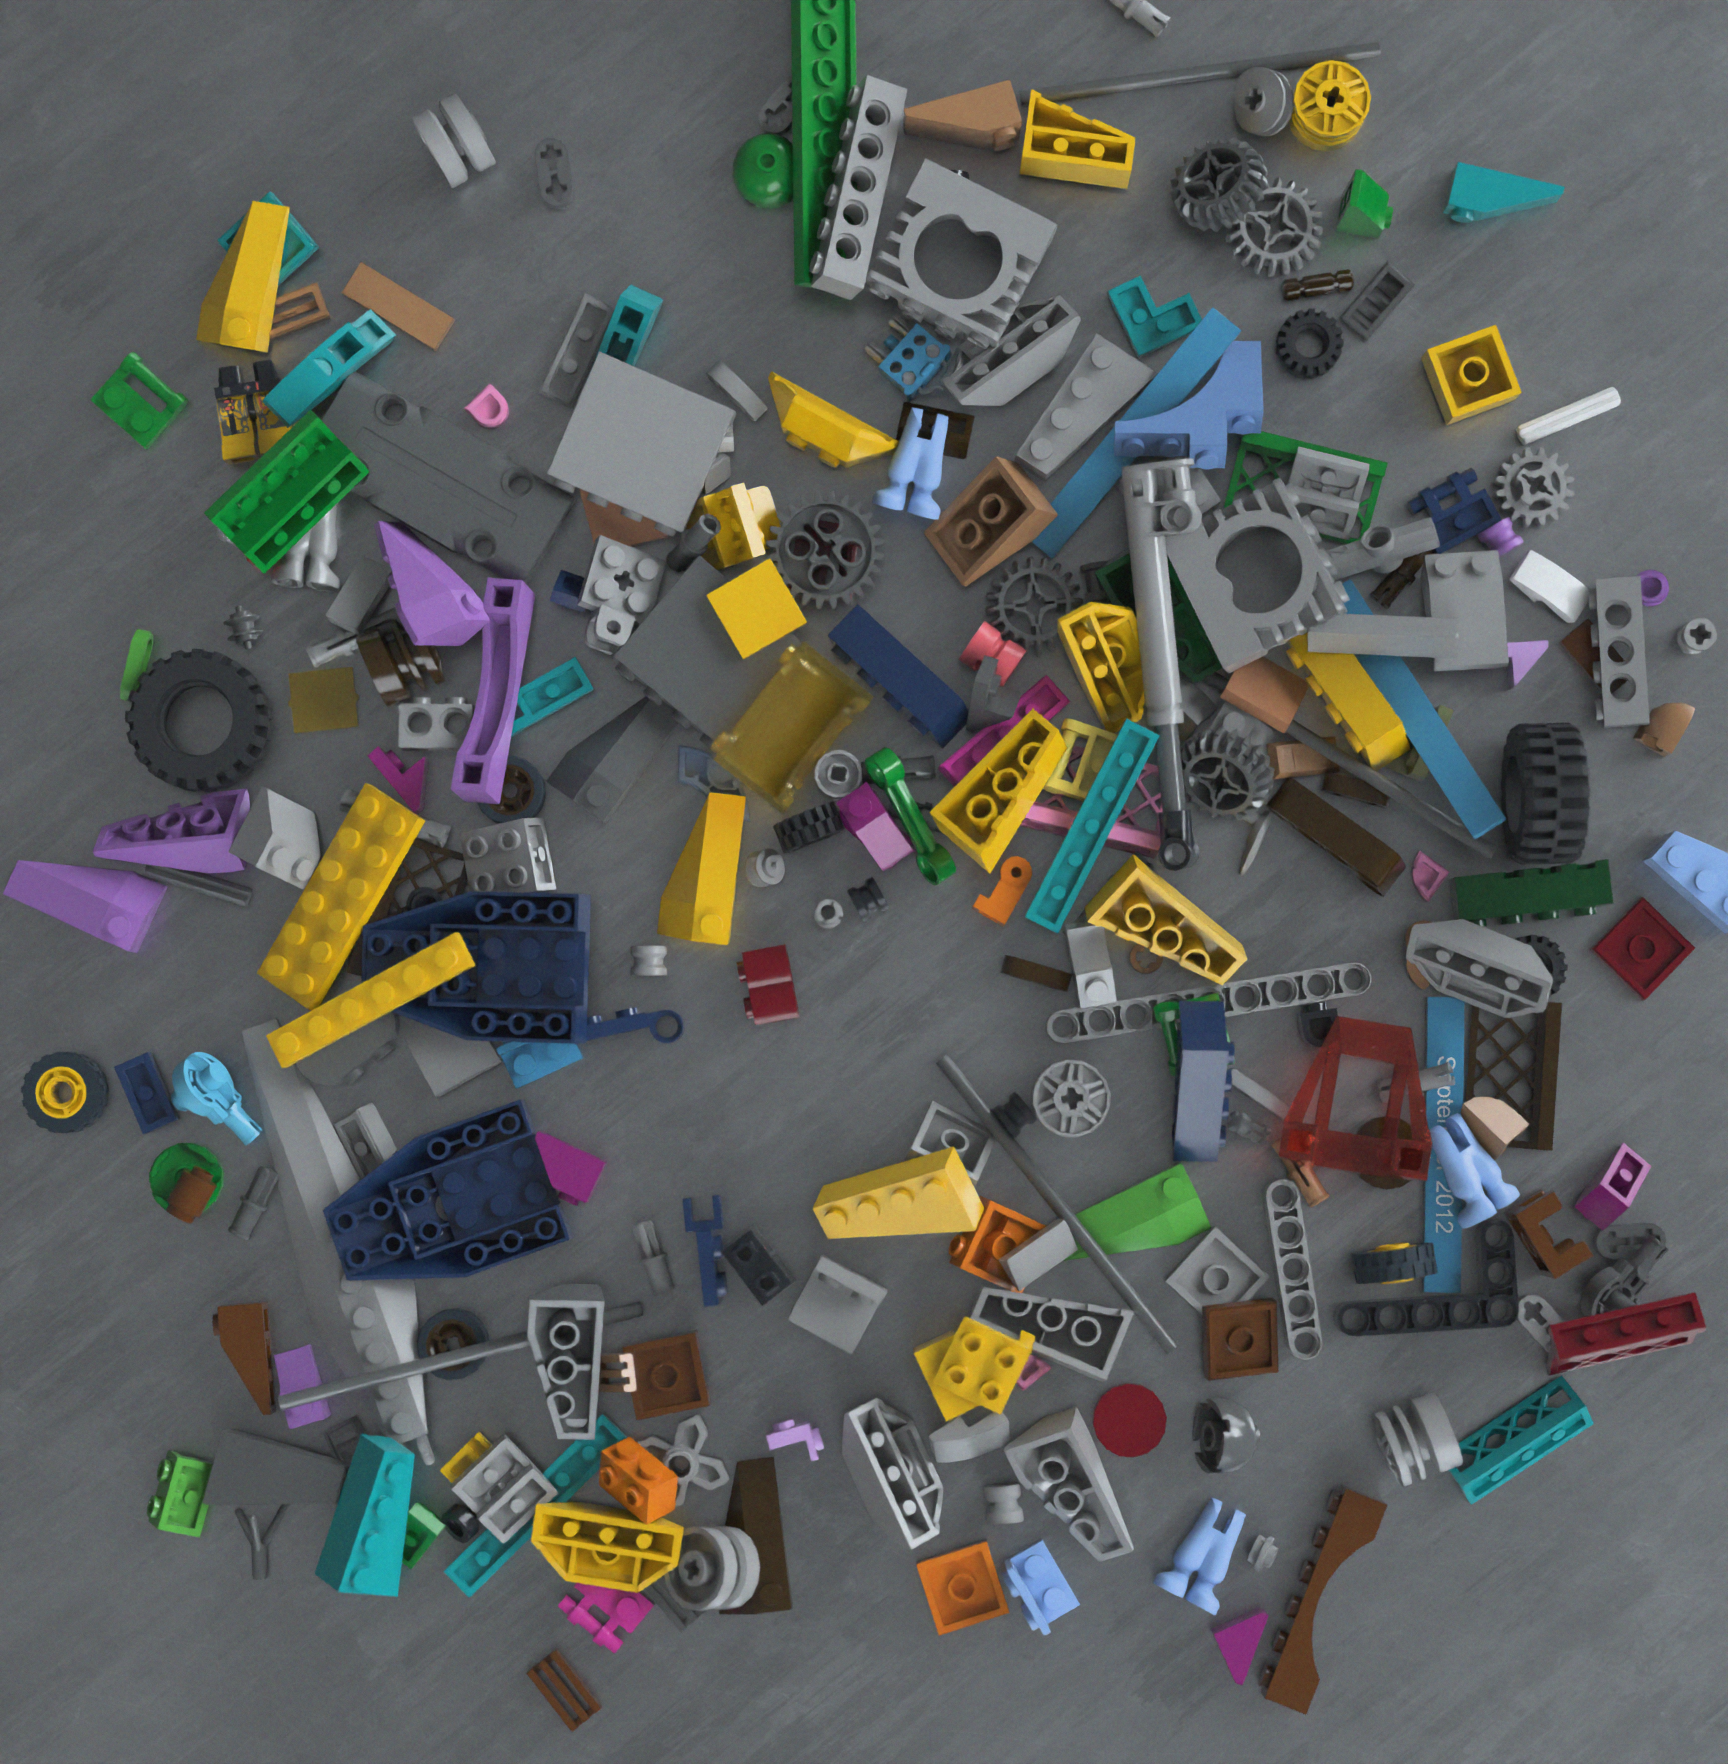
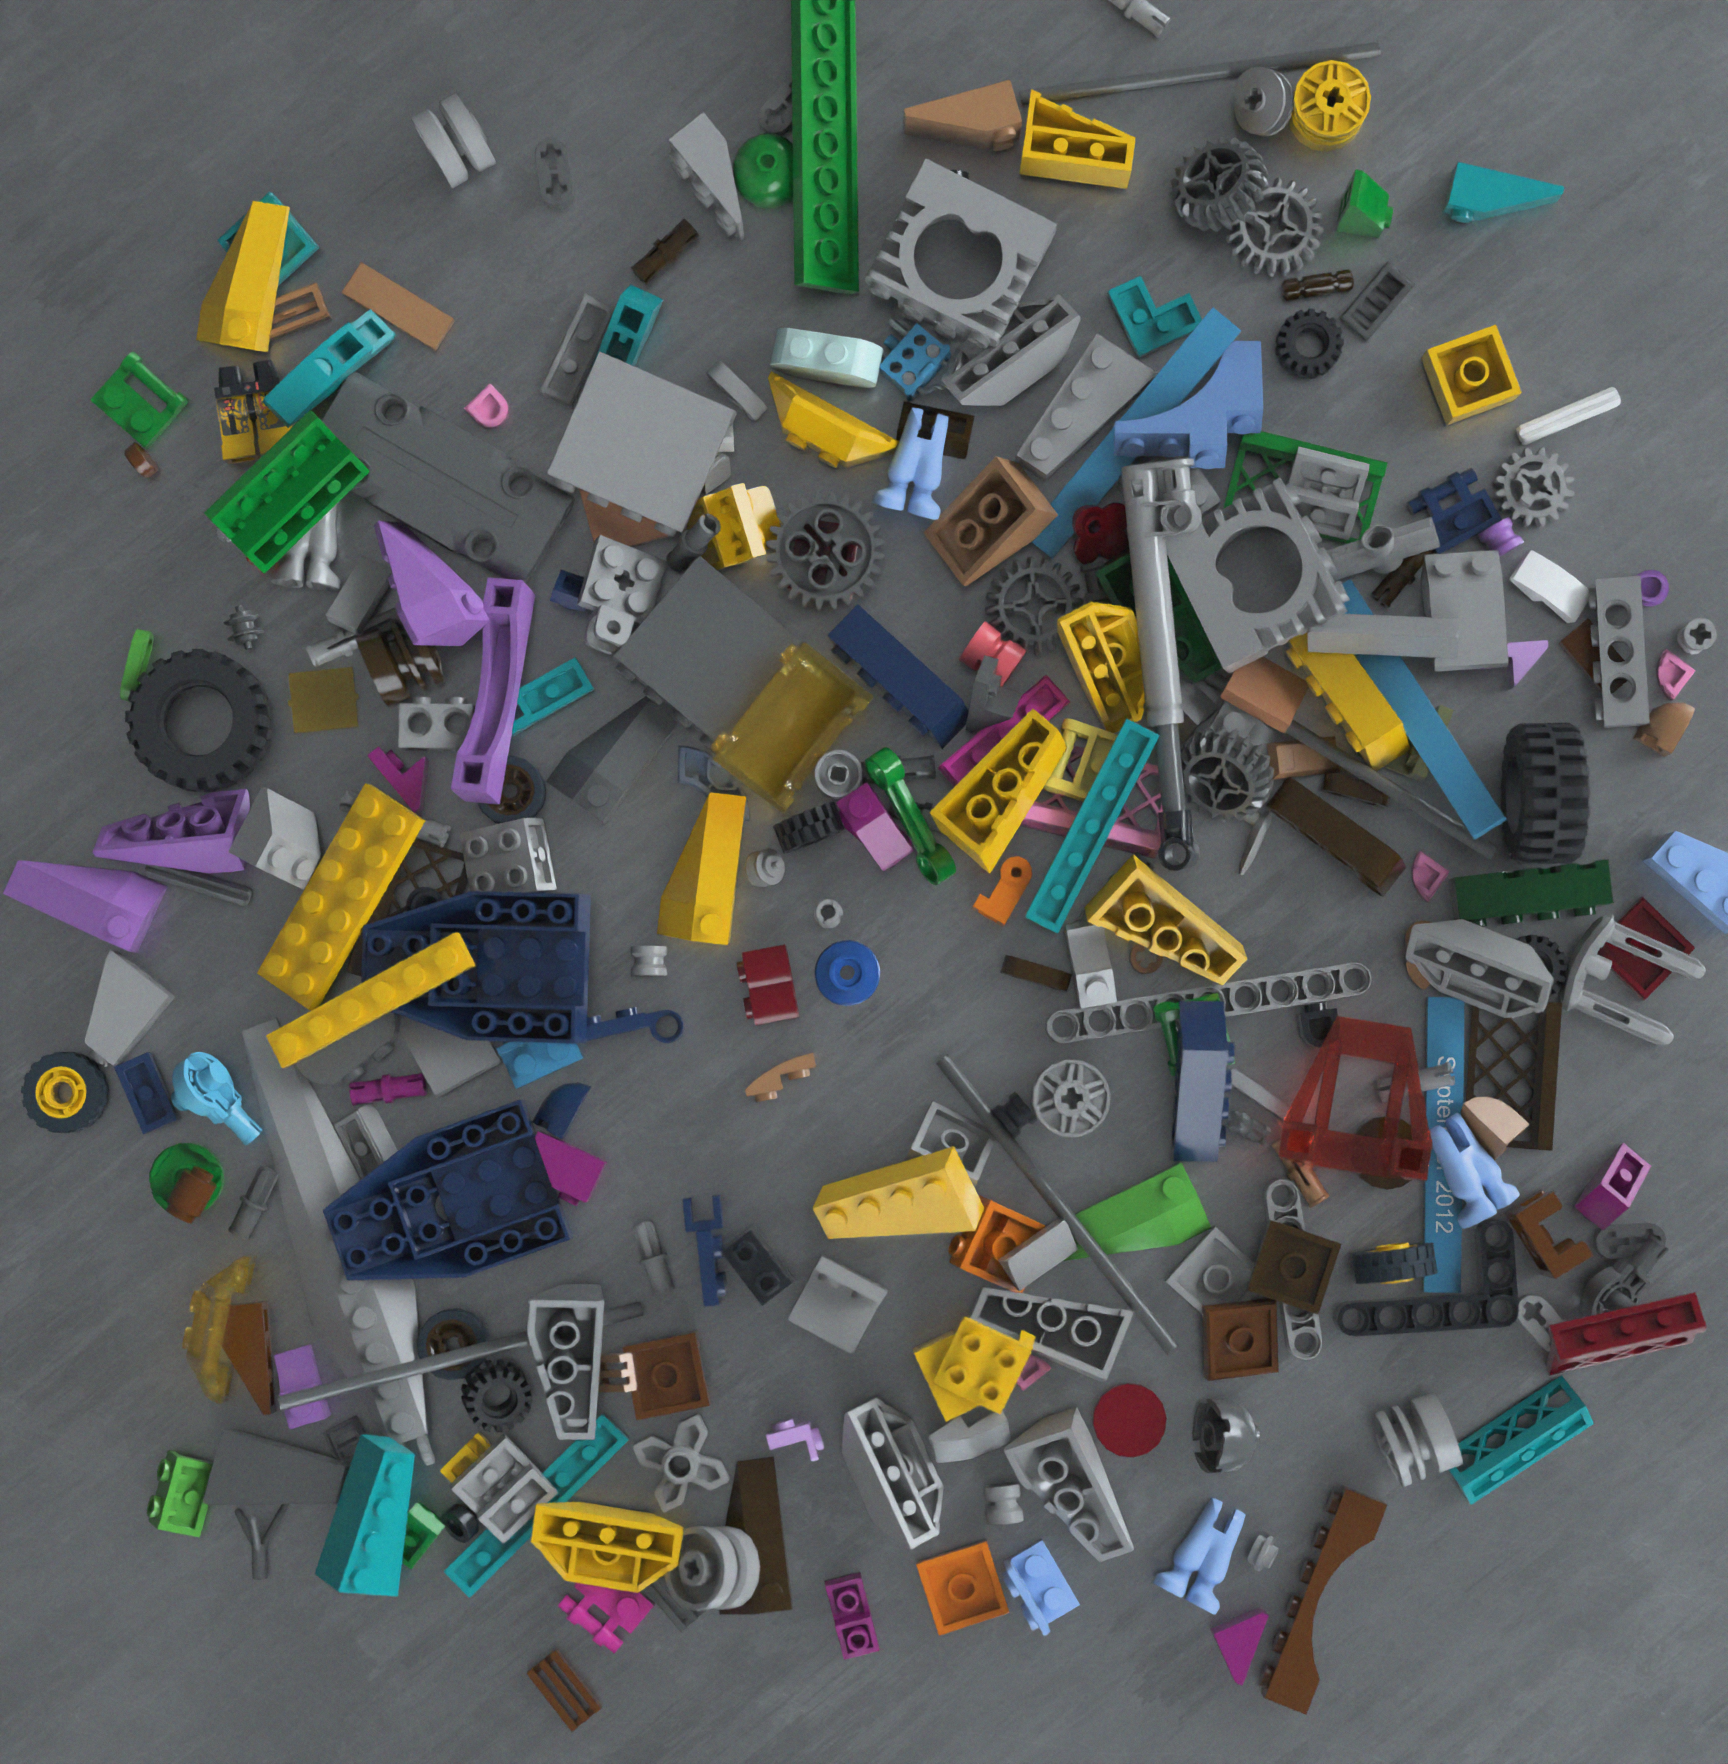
(123, 1009): none -> light grey slope
(141, 460): none -> reddish brown tile
(209, 1323): none -> clear yellow windscreen
(387, 1089): none -> magenta pin
(488, 1378): none -> black tyre
(561, 1108): none -> dark blue brick
(638, 1480): orange brick -> none
(665, 251): none -> dark brown pin
(703, 156): none -> light grey slope
(756, 608): yellow tile -> none
(768, 1083): none -> medium nougat slope
(826, 357): none -> light aqua brick
(847, 991): none -> blue piece
(852, 1616): none -> magenta slope
(868, 899): black wheel -> none
(885, 106): light grey brick -> none
(1103, 536): none -> dark red plate
(1293, 1266): none -> dark brown tile
(1587, 961): none -> light grey piece
(1672, 674): none -> bright pink tile

